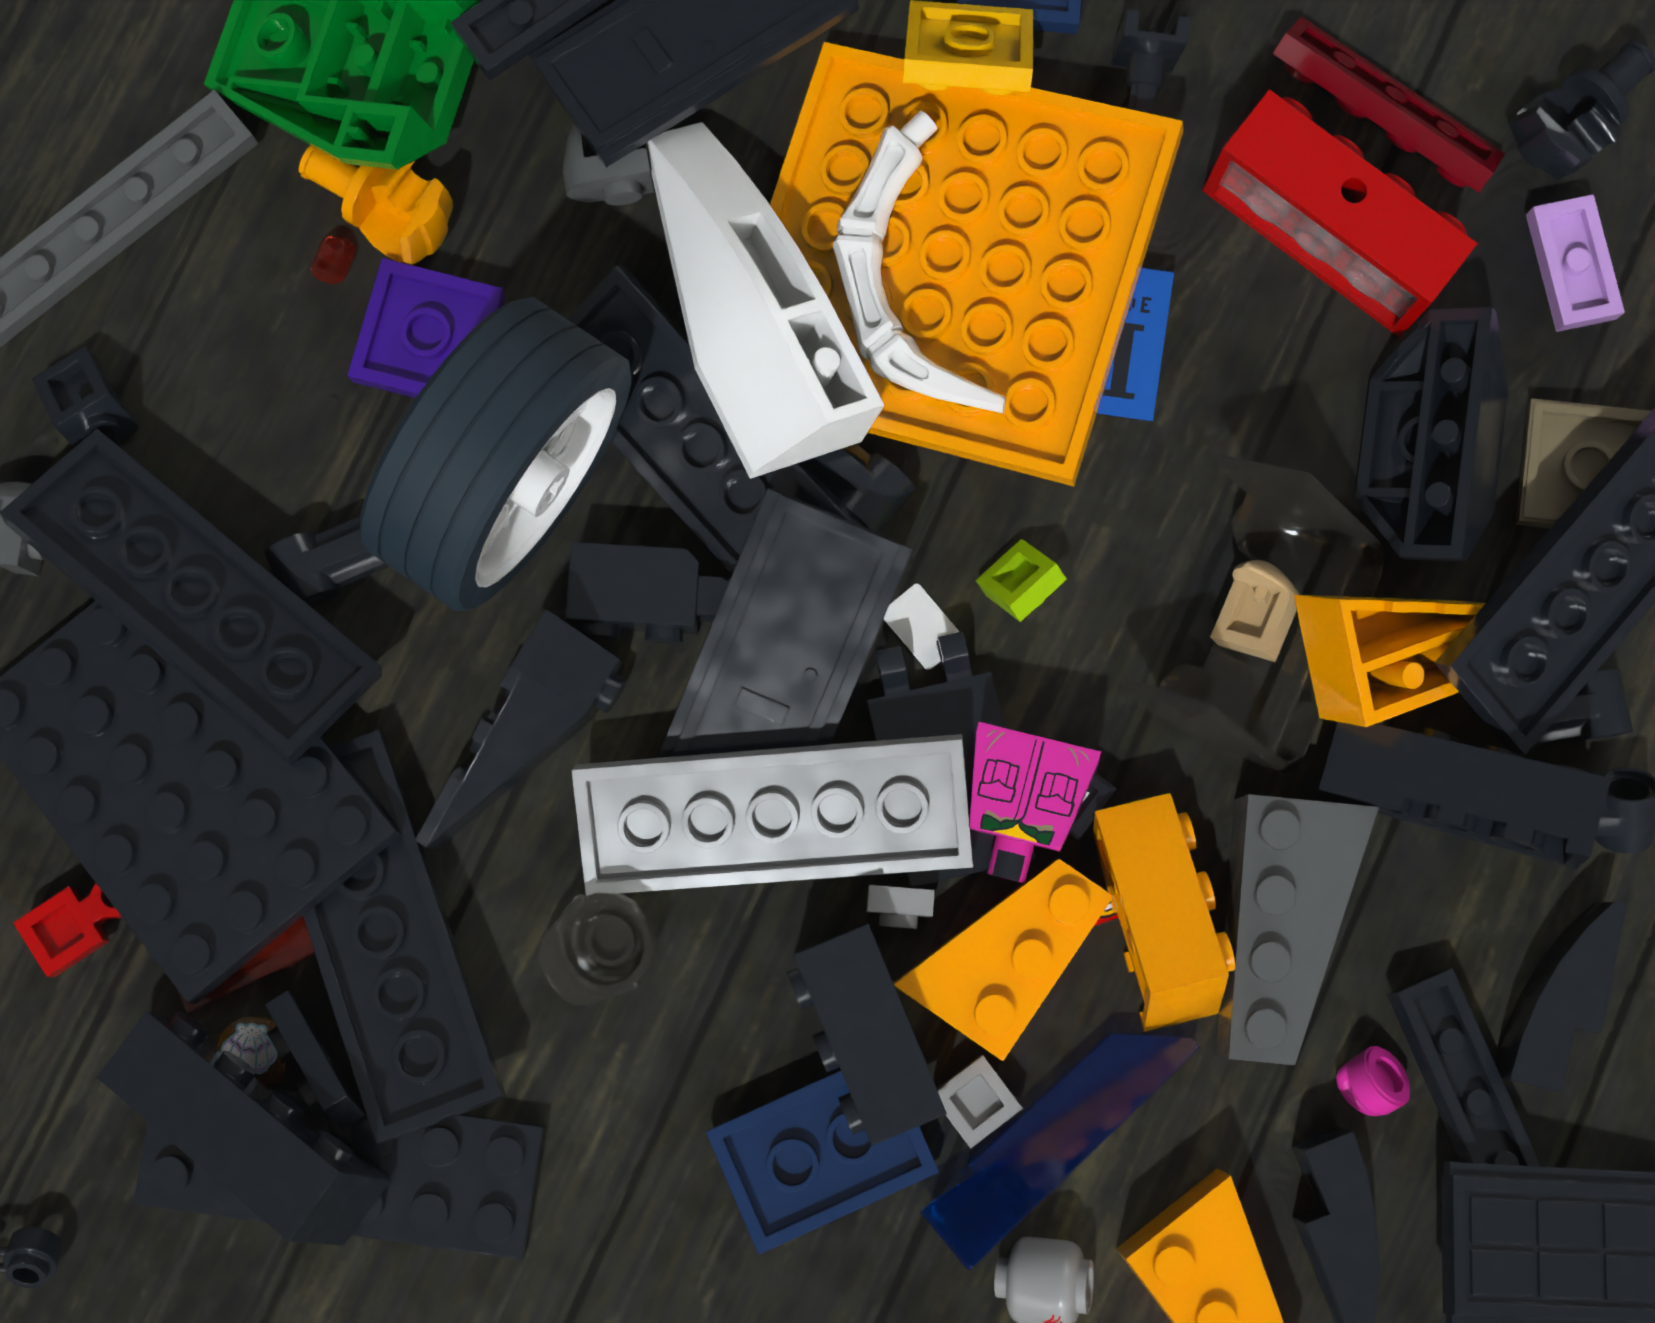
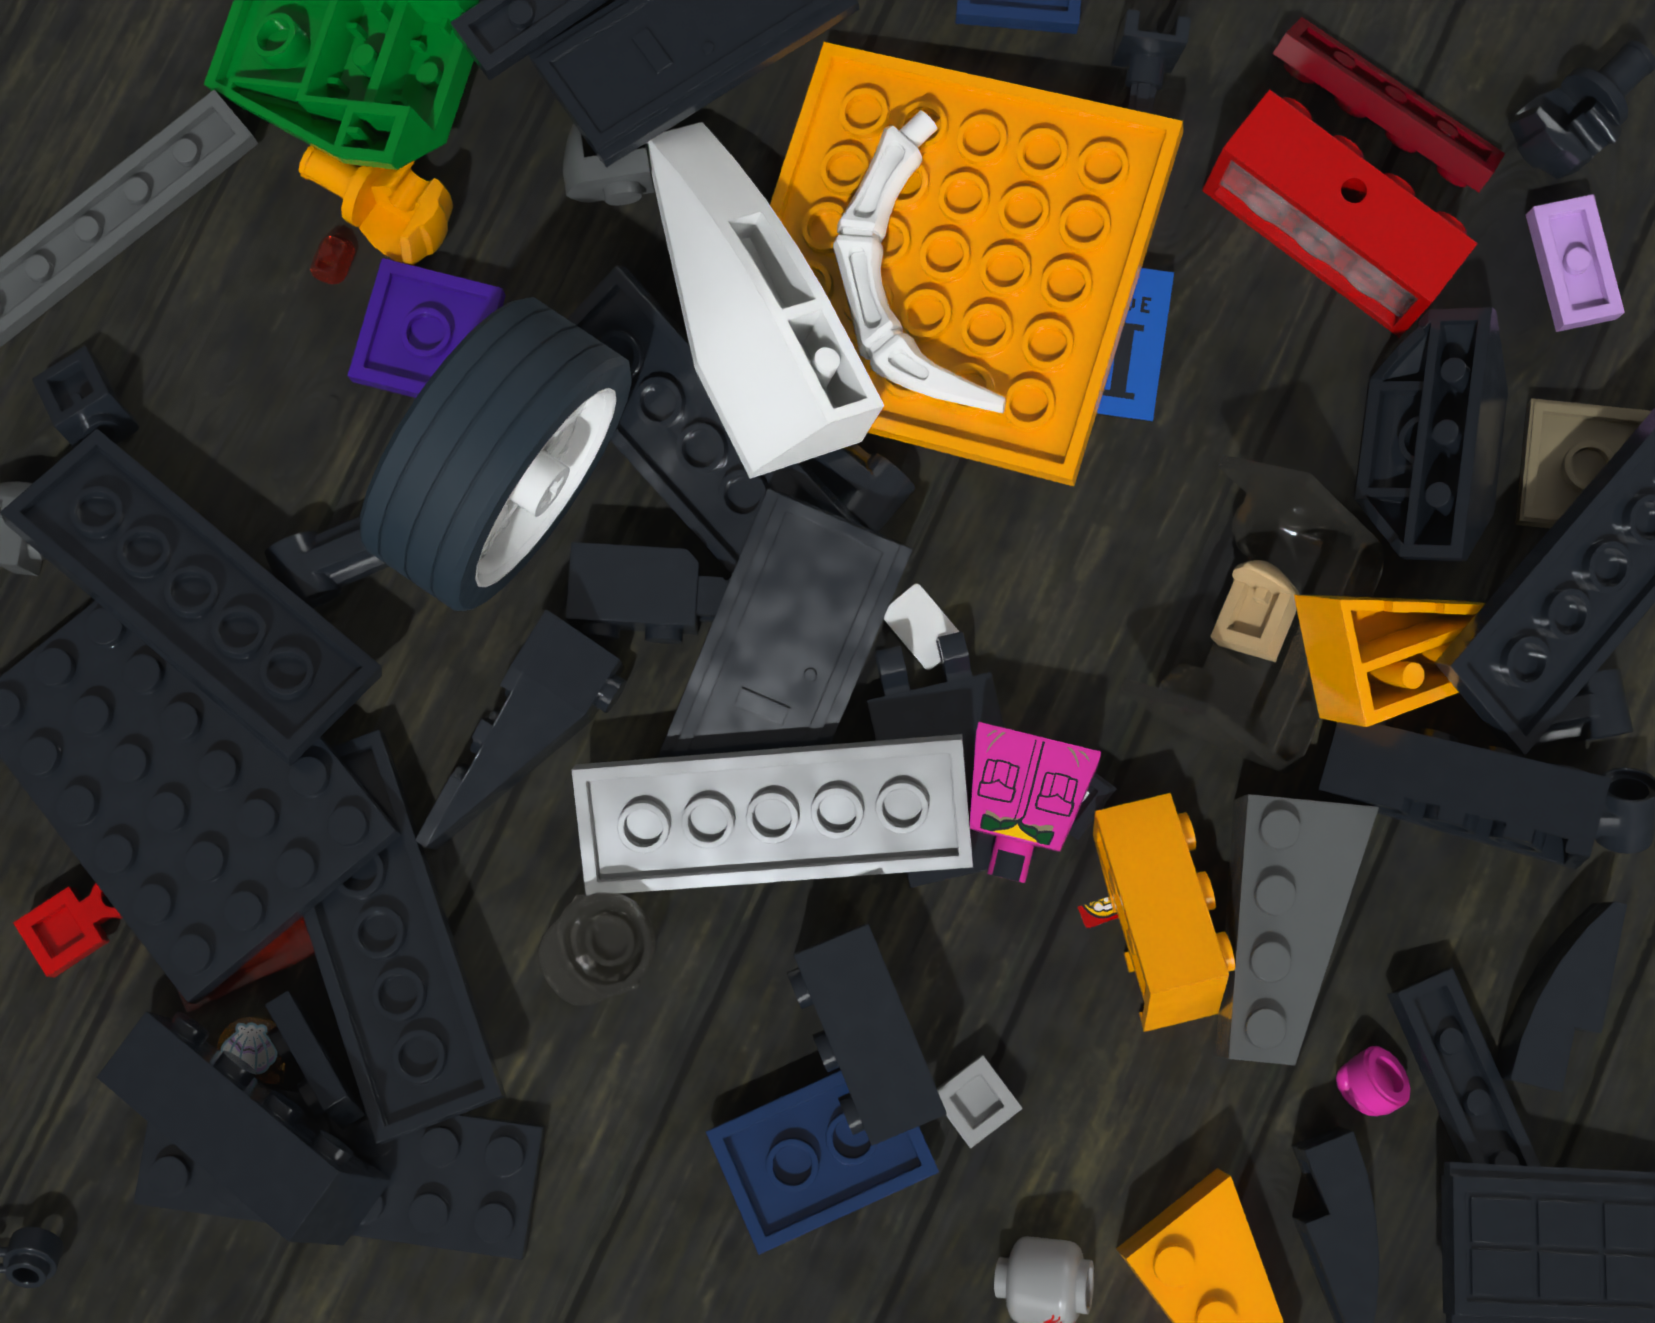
(899, 906): light grey plate -> none
(969, 47): yellow plate -> none
(1008, 958): light orange wedge -> none
(1021, 580): lime plate -> none
(1052, 1140): clear blue wedge -> none

